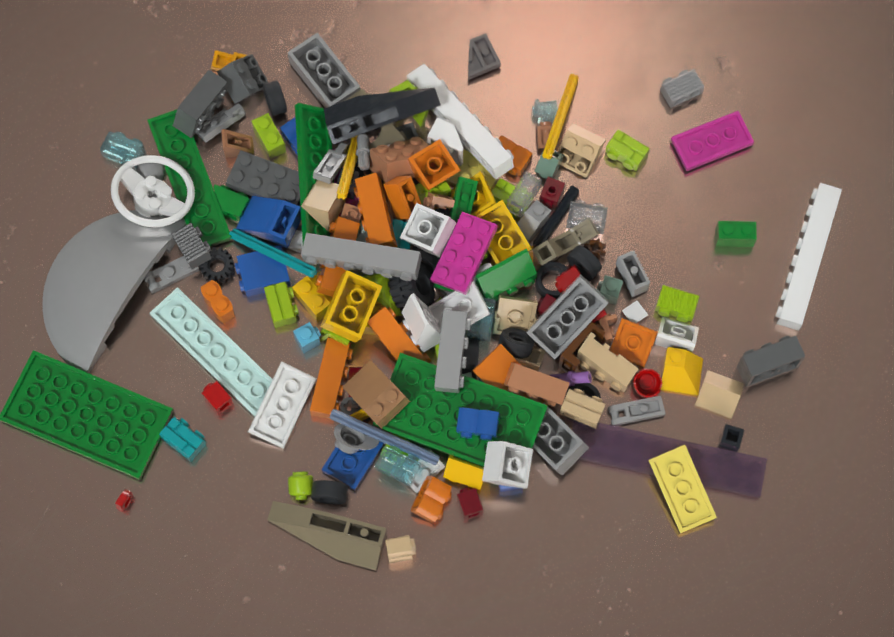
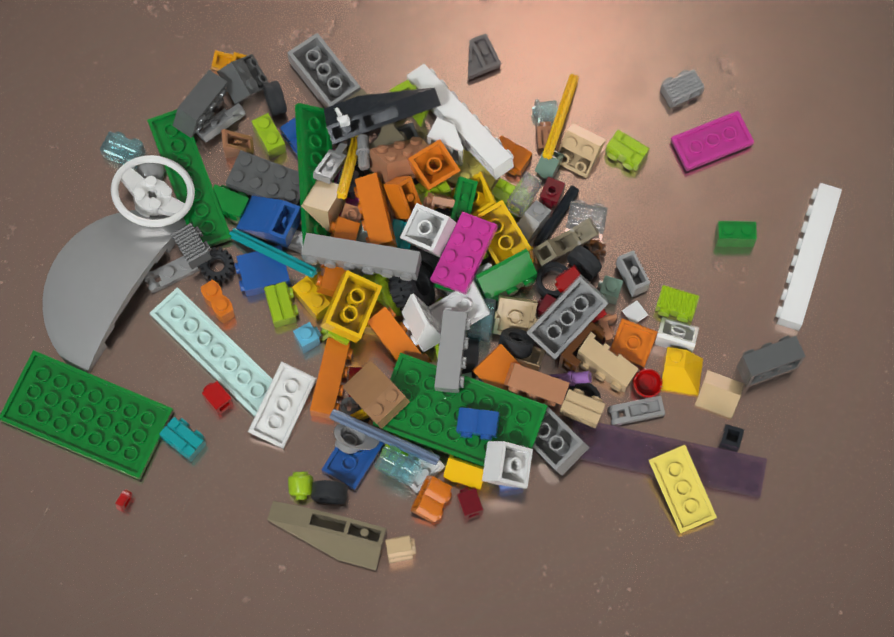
(342, 119): none -> white hand

